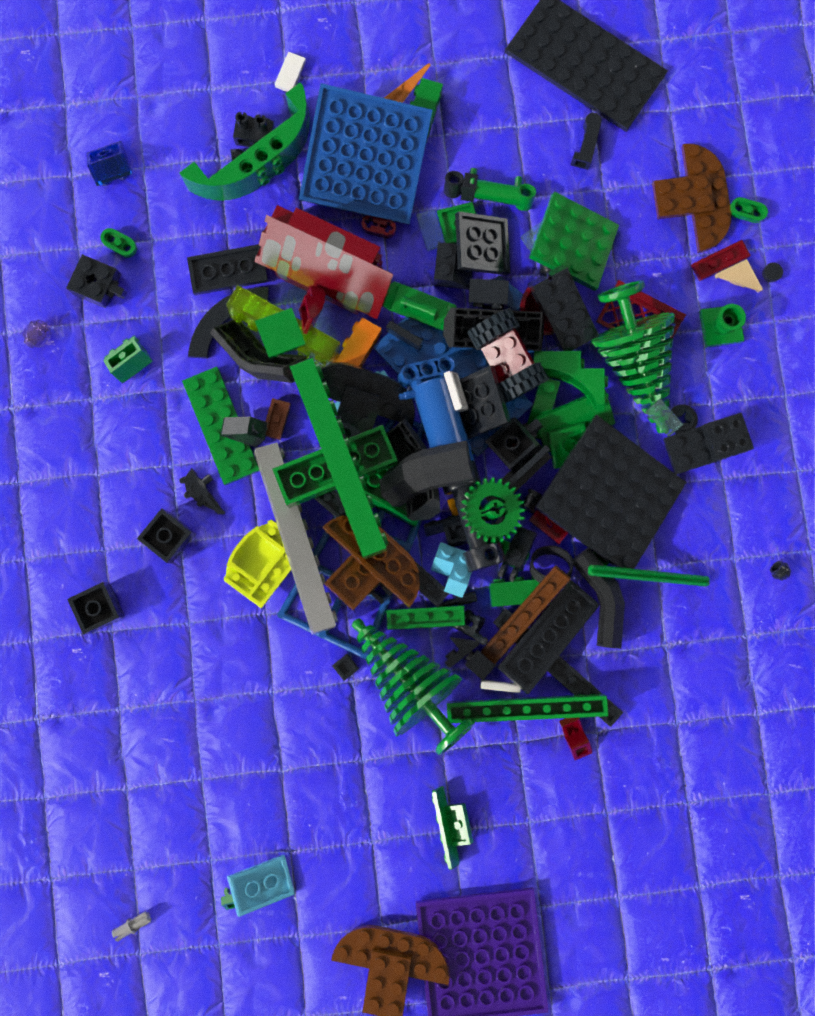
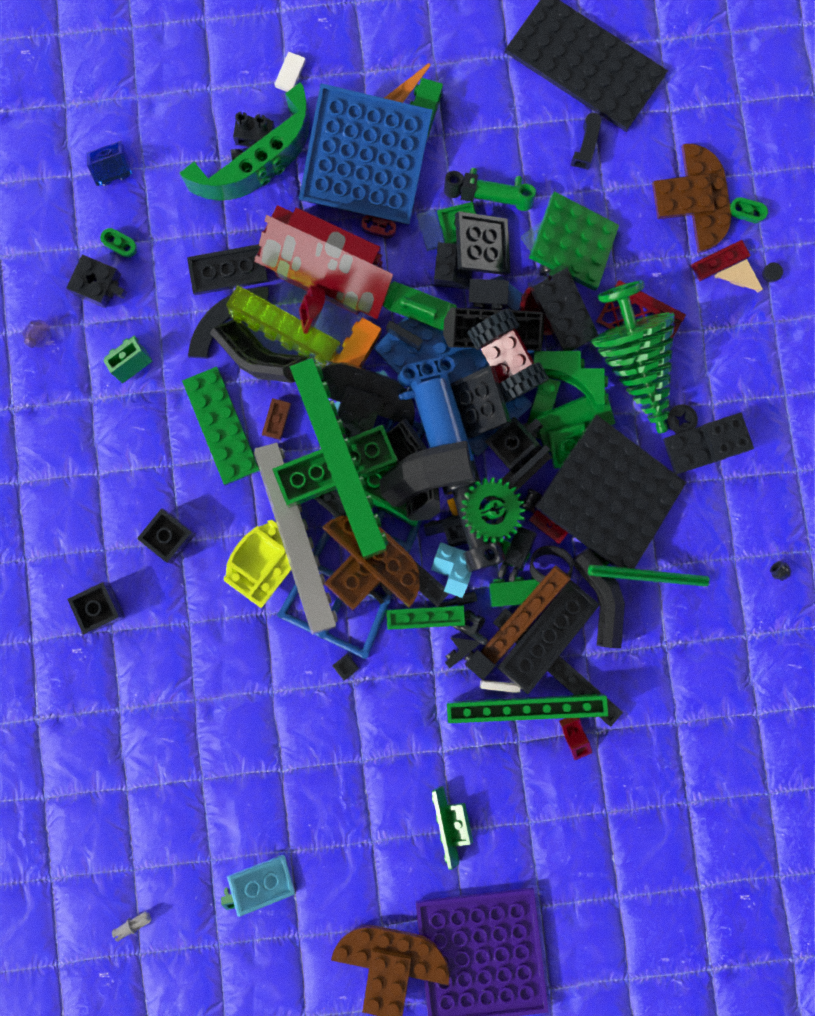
(198, 491): black piece -> none
(244, 430): black slope -> none
(280, 333): green tile -> none
(410, 685): green plant -> none
(456, 391): white tile -> none
(664, 417): clear light blue tile -> none
(722, 325): green plant -> none

